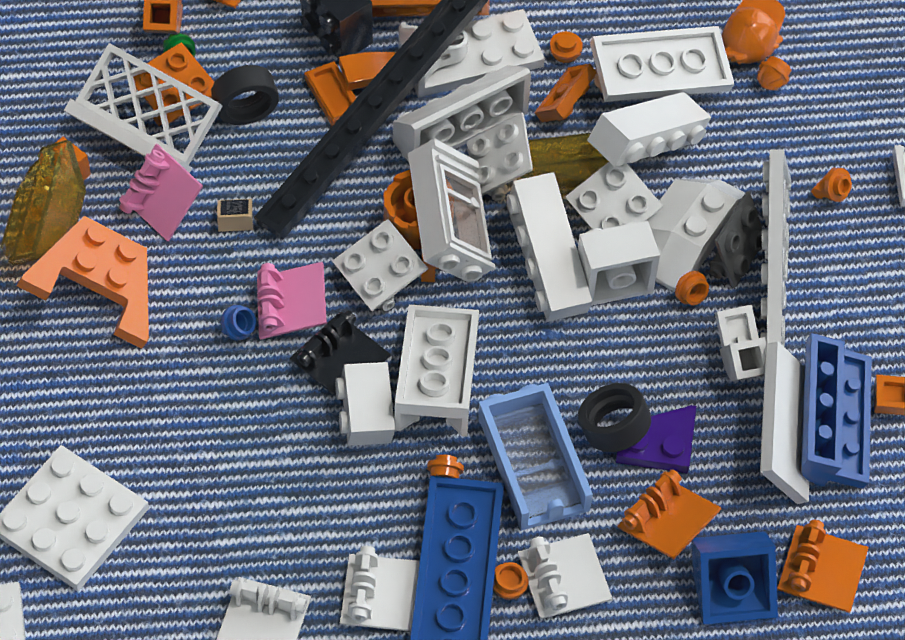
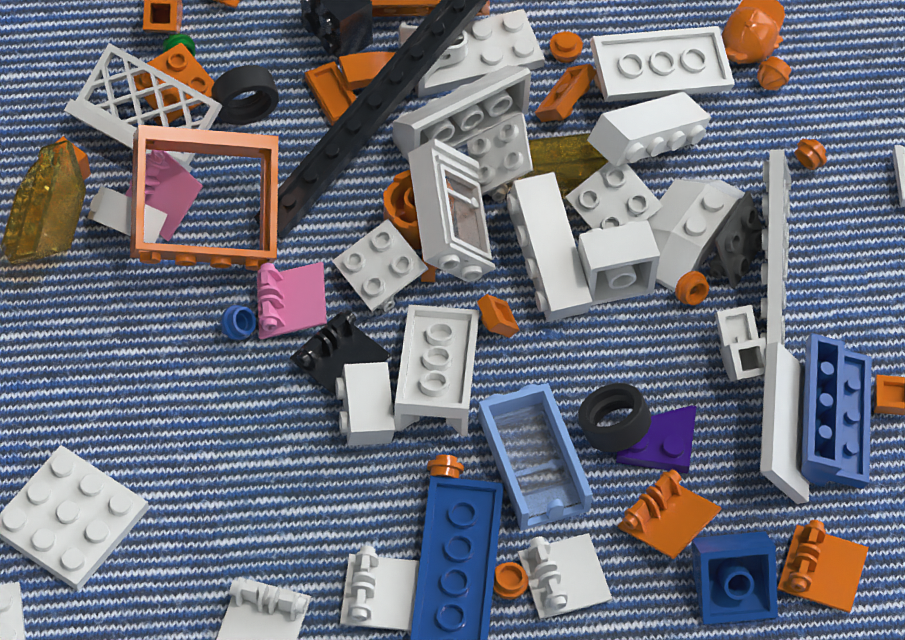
(103, 264): orange wing -> none
(115, 212): none -> white brick
(206, 143): none -> orange window
(234, 215): tan slope -> none
(497, 316): none -> orange plate
(810, 153): none -> orange plate
(833, 185): orange plate -> none

